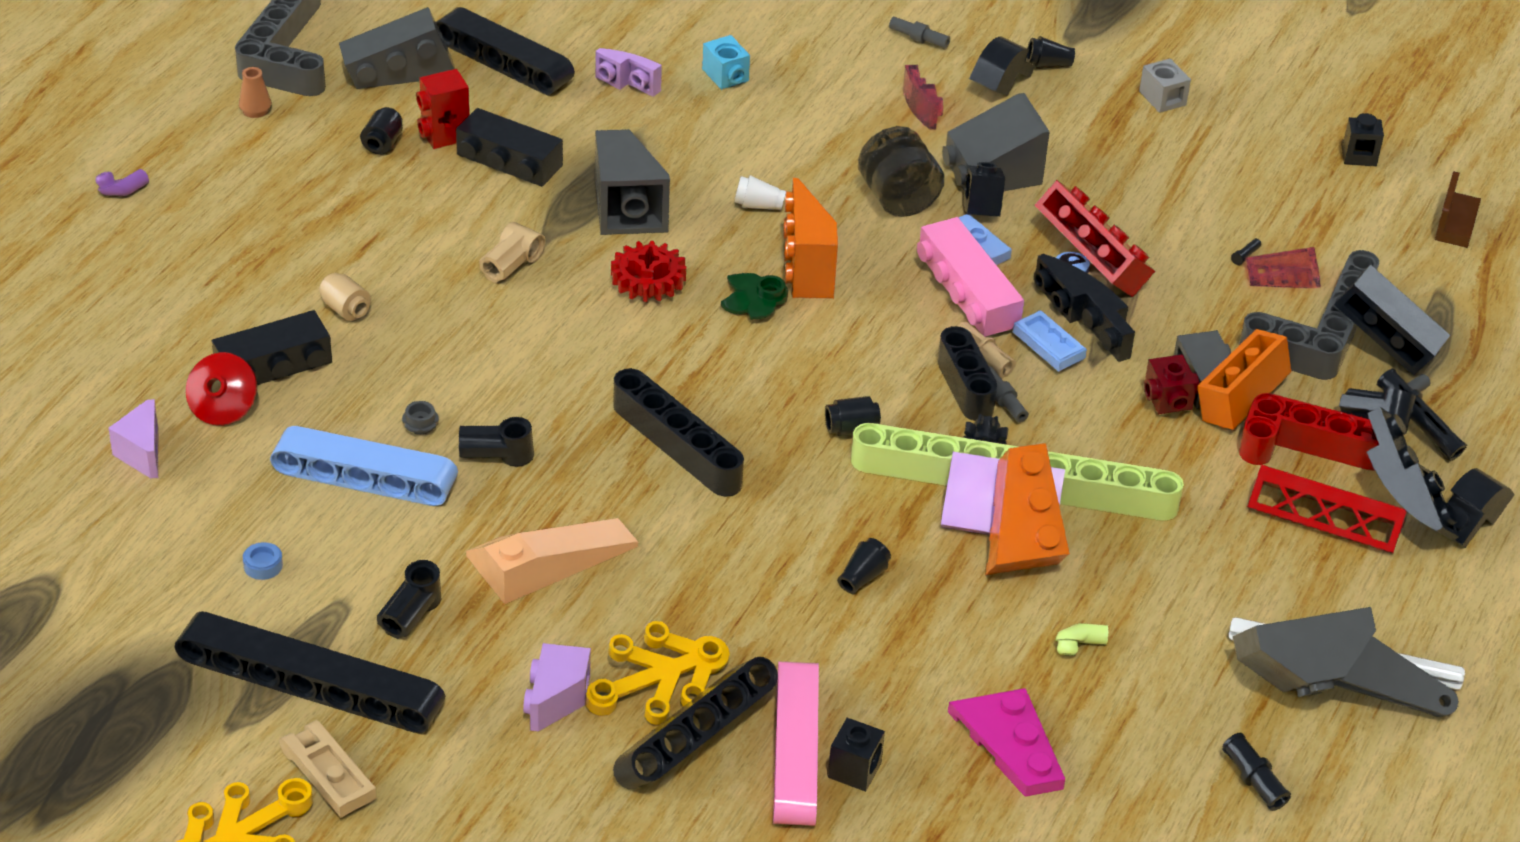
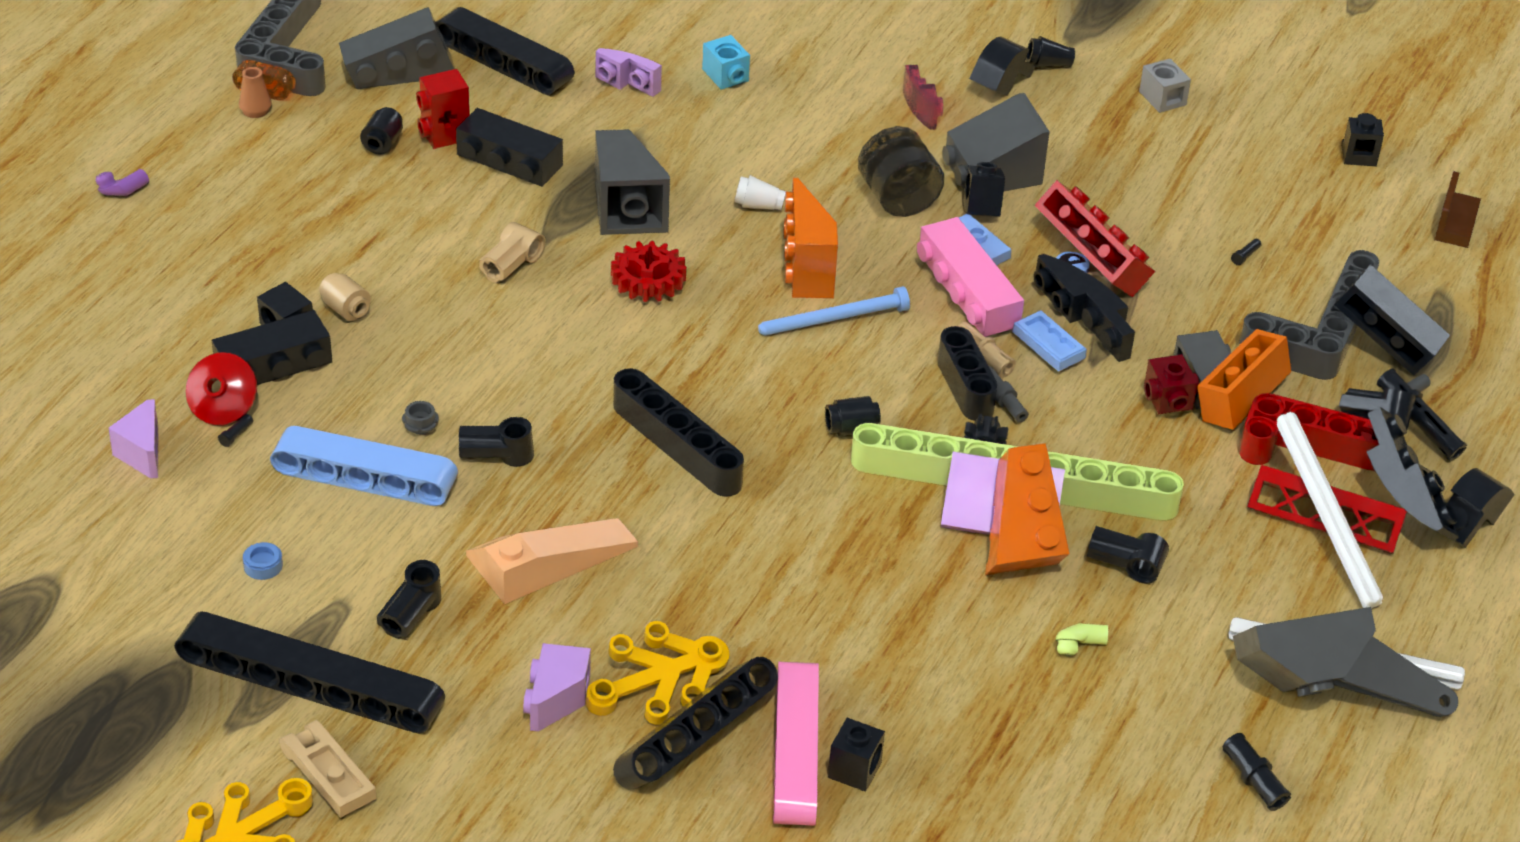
(227, 437): none -> black piece
(277, 79): none -> clear orange beam
(281, 303): none -> black brick
(755, 295): dark green plate -> none
(865, 564): black cone -> none
(898, 300): none -> light blue bar
(919, 32): dark grey bar -> none
(1014, 736): dark pink wing -> none
(1139, 556): none -> black piece
(1296, 269): clear pink slope -> none
(1329, 511): none -> white axle

